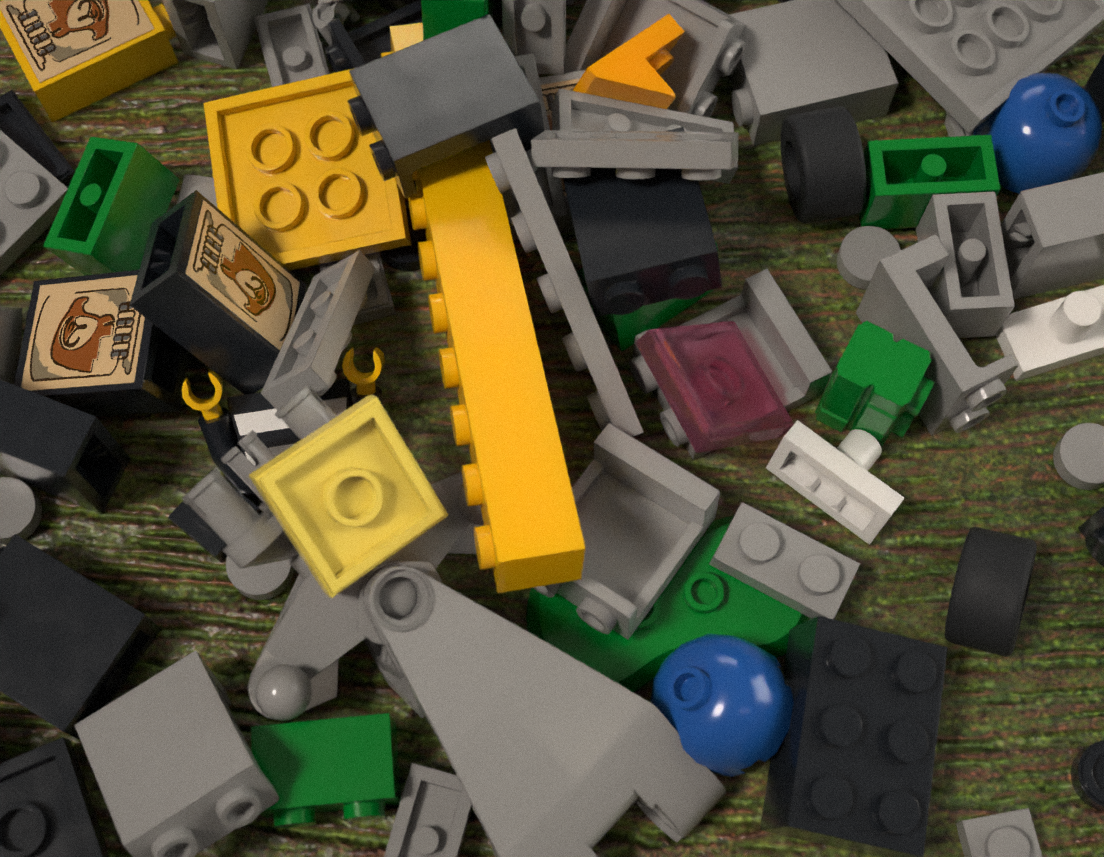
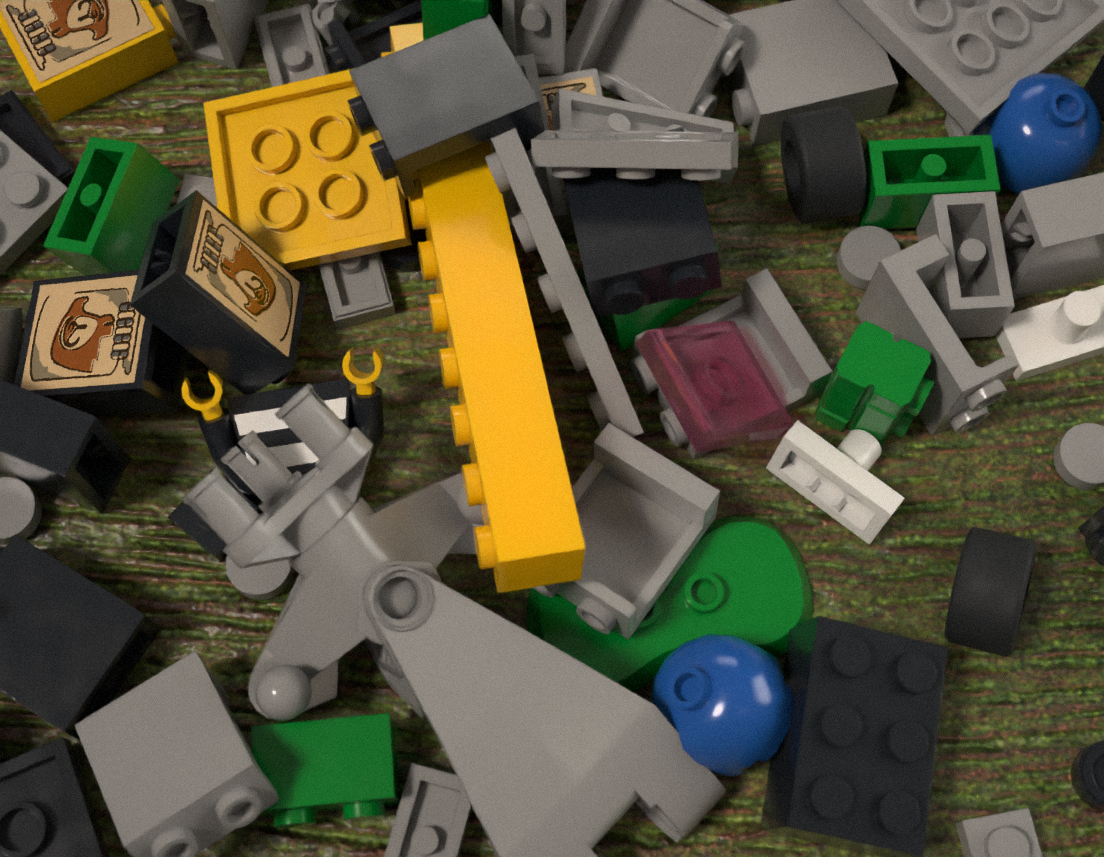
(320, 330): light grey plate -> none
(349, 495): light yellow tile -> none
(635, 67): light orange slope -> none
(784, 563): light grey plate -> none

